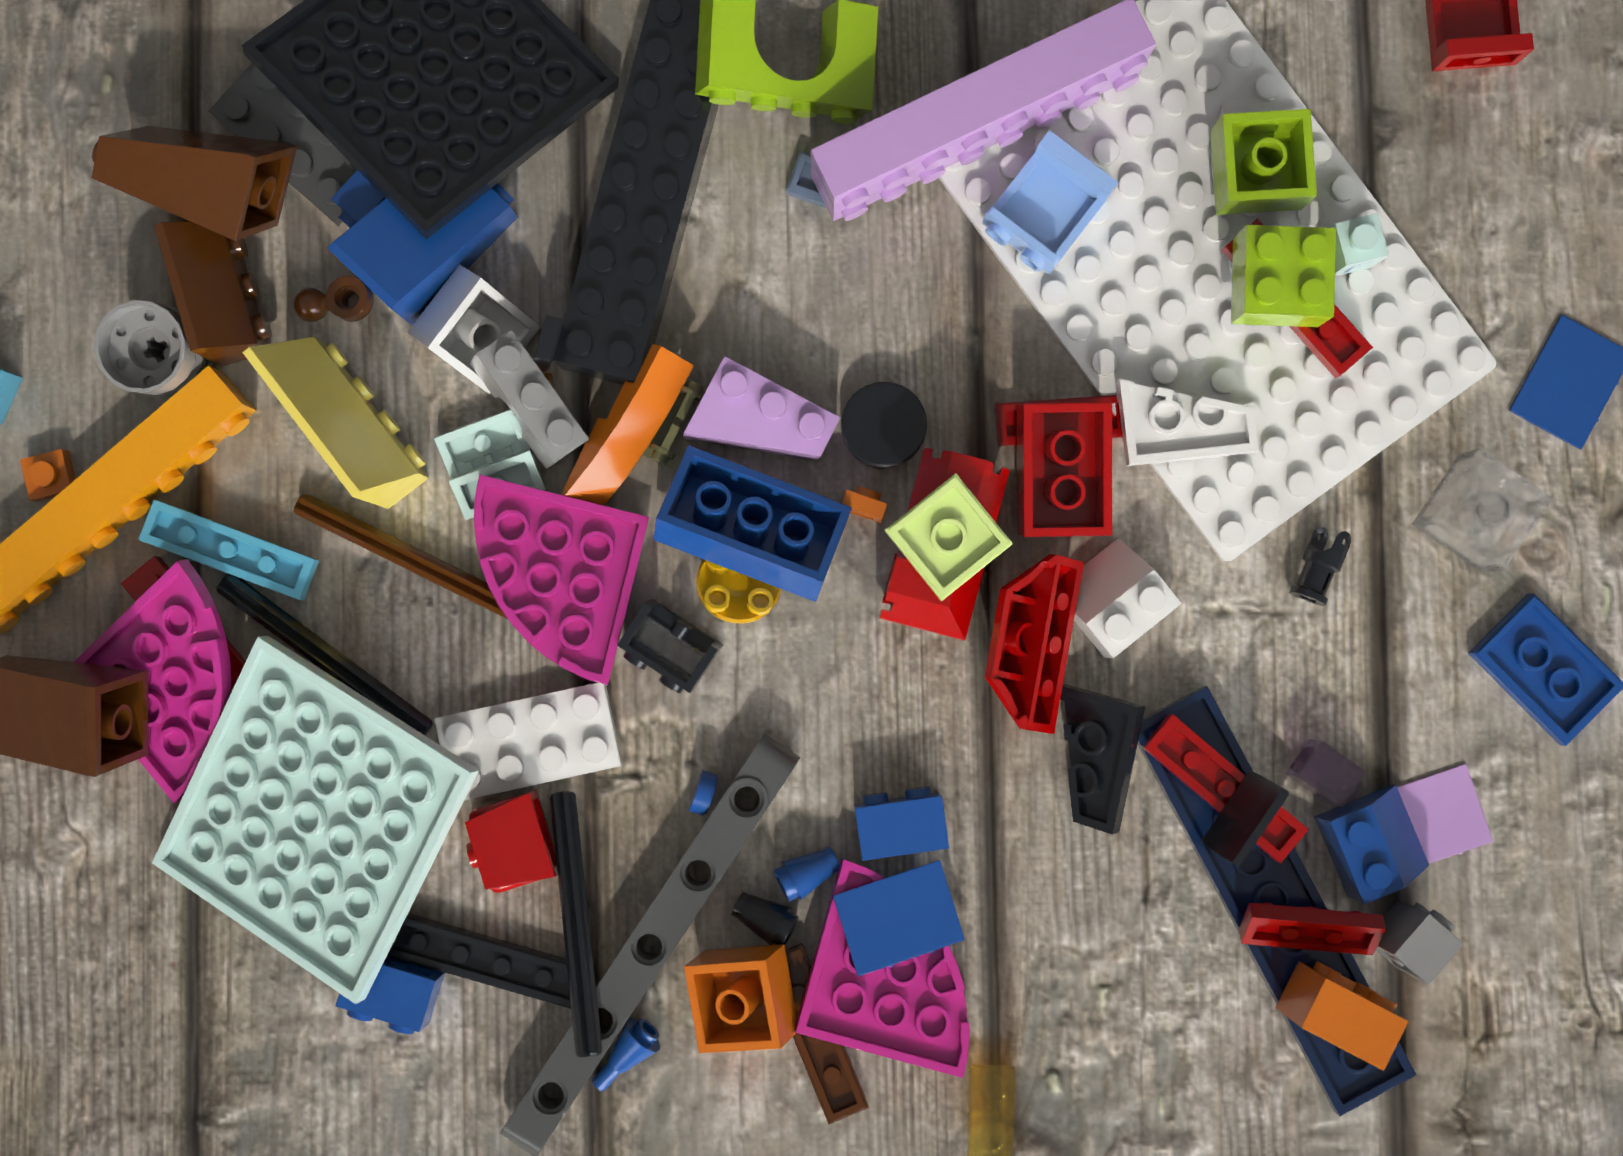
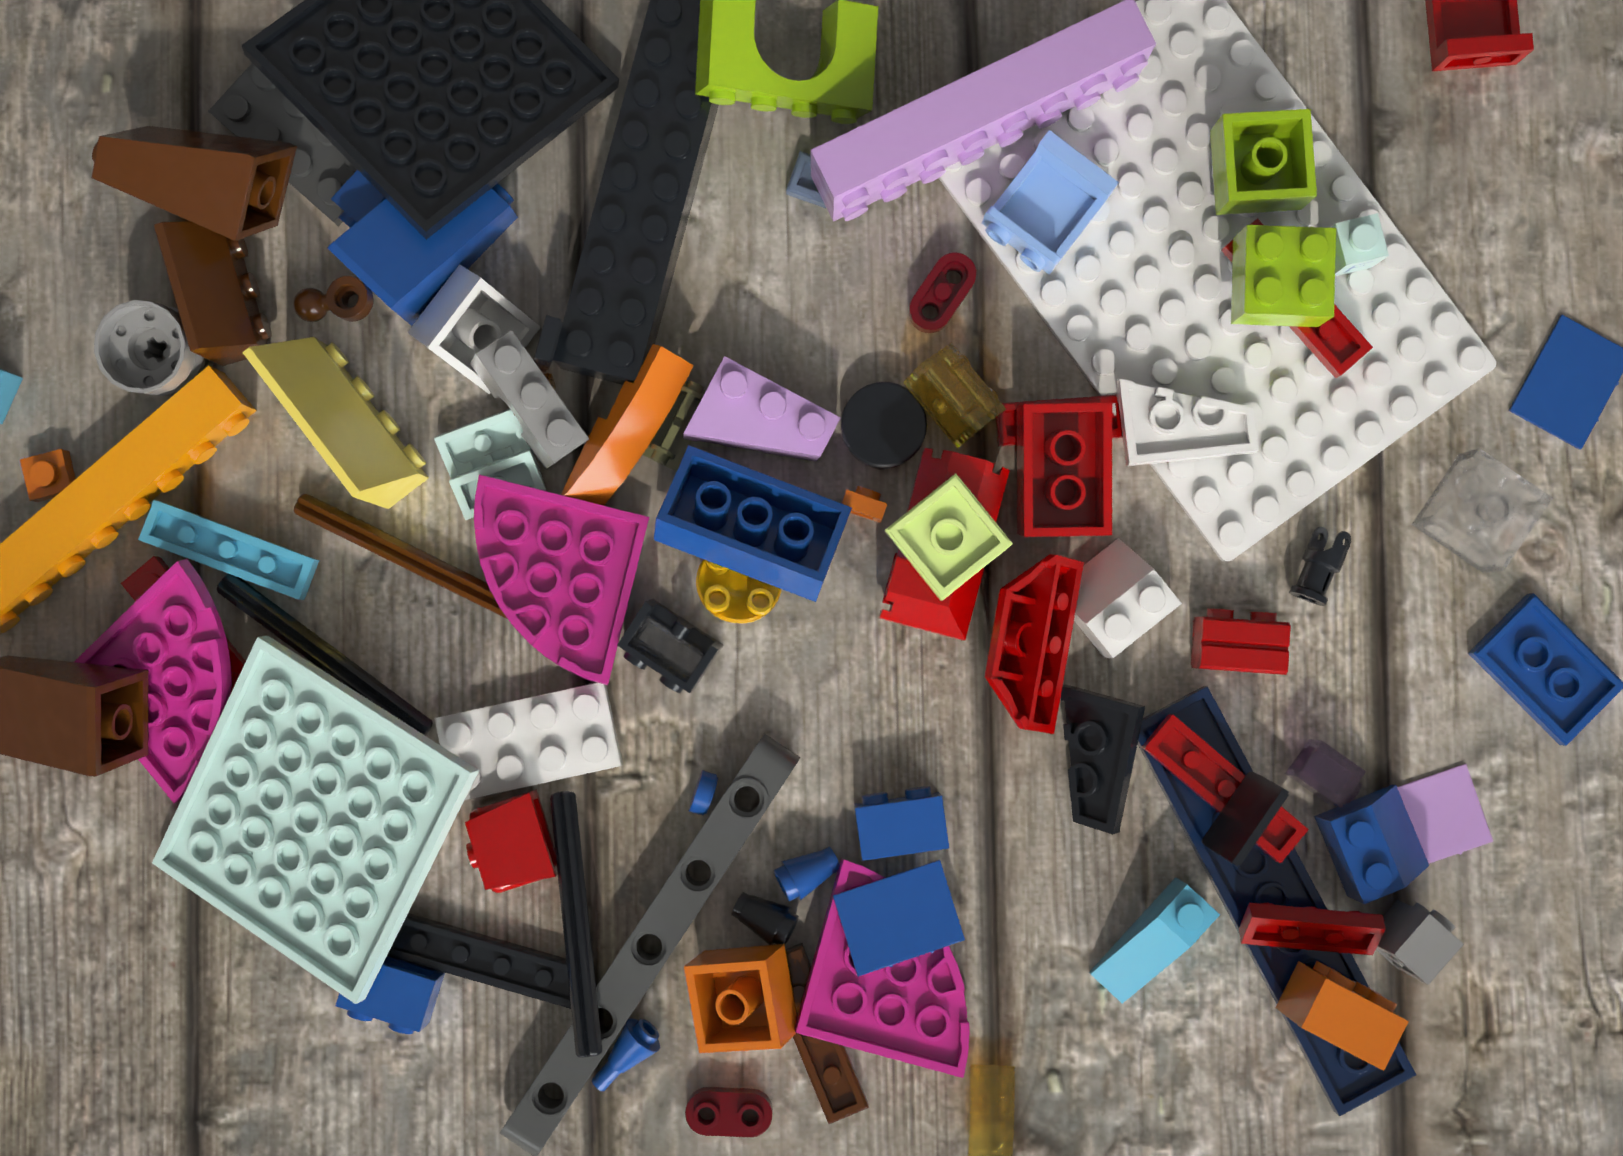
(728, 1109): none -> dark red plate
(942, 294): none -> dark red plate
(954, 395): none -> clear yellow brick
(1154, 940): none -> medium azure slope
(1240, 644): none -> red brick

